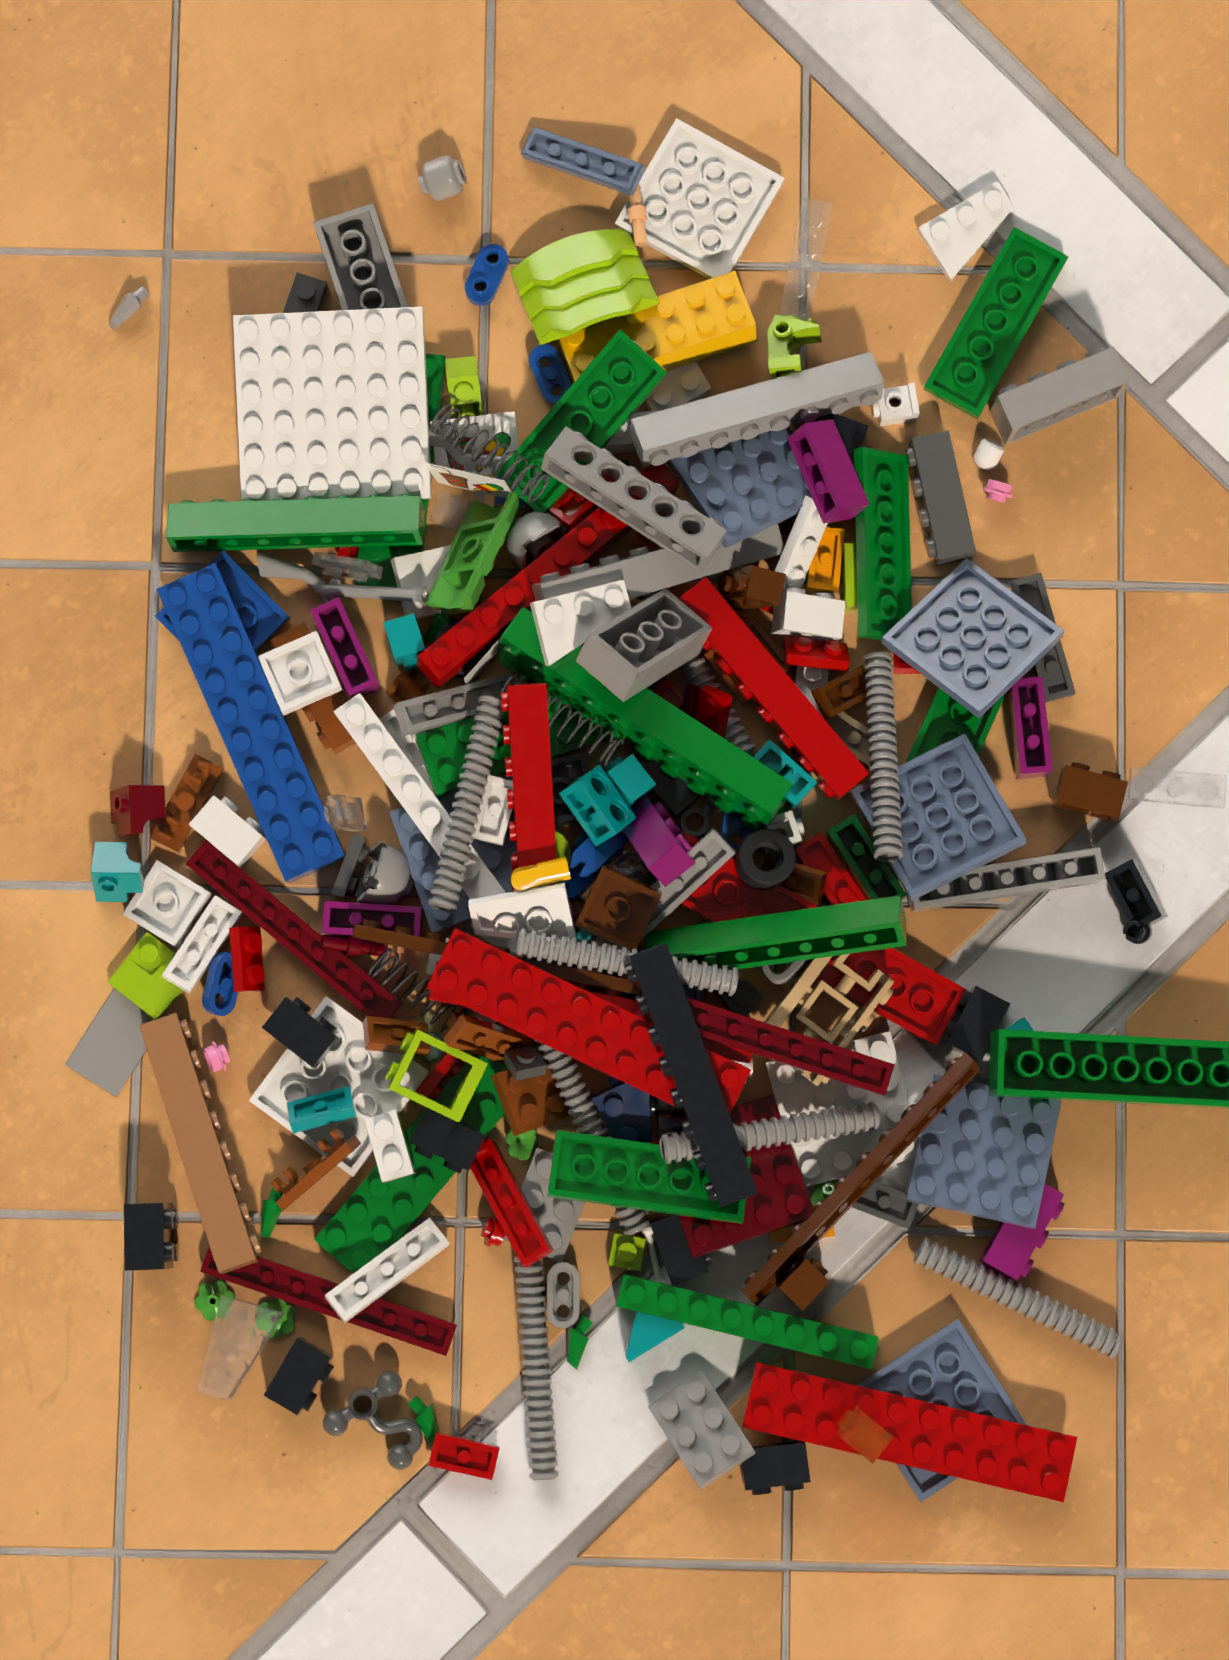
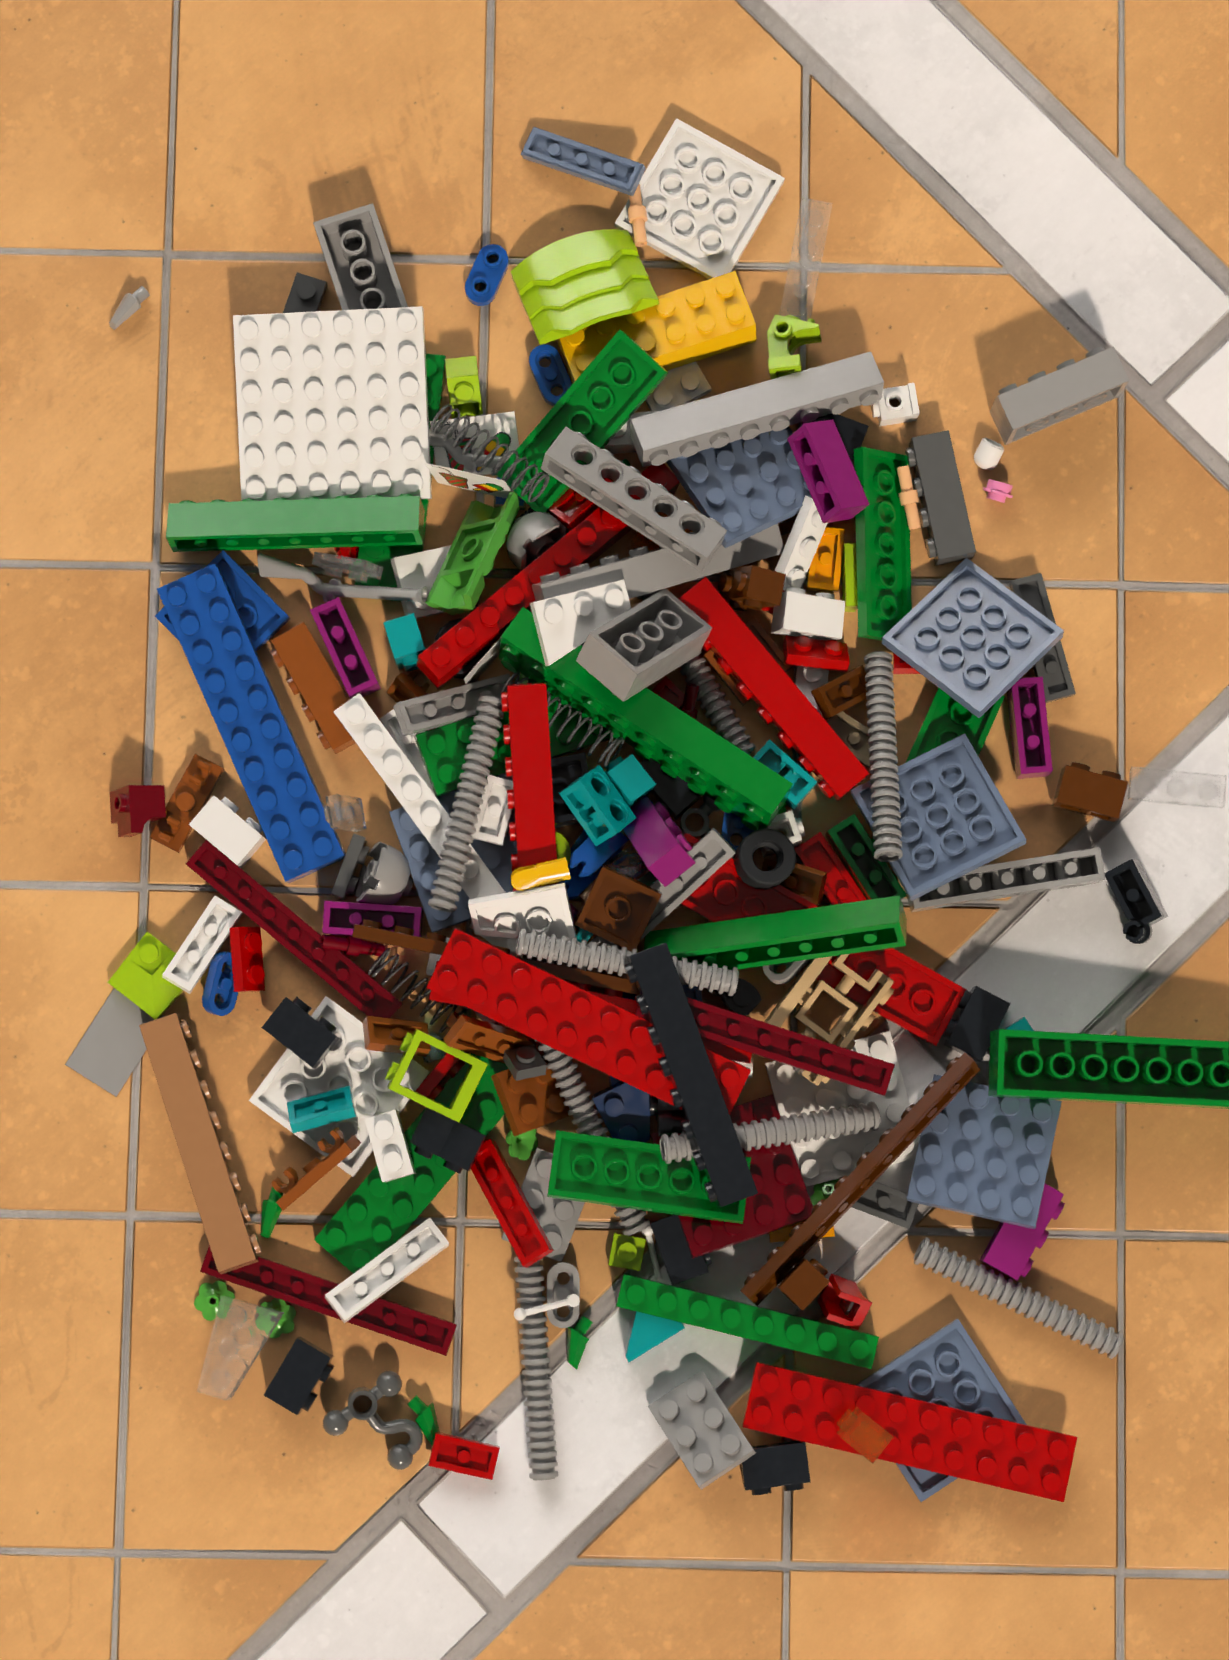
(114, 873): teal brick -> none
(150, 1236): black brick -> none
(167, 904): white plate -> none
(216, 1057): bright pink plate -> none
(300, 673): white plate -> none
(438, 621): green bar -> none
(442, 178): light grey head -> none
(449, 510): clear plate -> none
(492, 1232): red plate -> none
(572, 1300): none -> white hinge
(713, 709): red plate -> none
(844, 1302): none -> red window
(908, 497): none -> light nougat bar
(965, 227): white wing -> none
(995, 323): green plate -> none

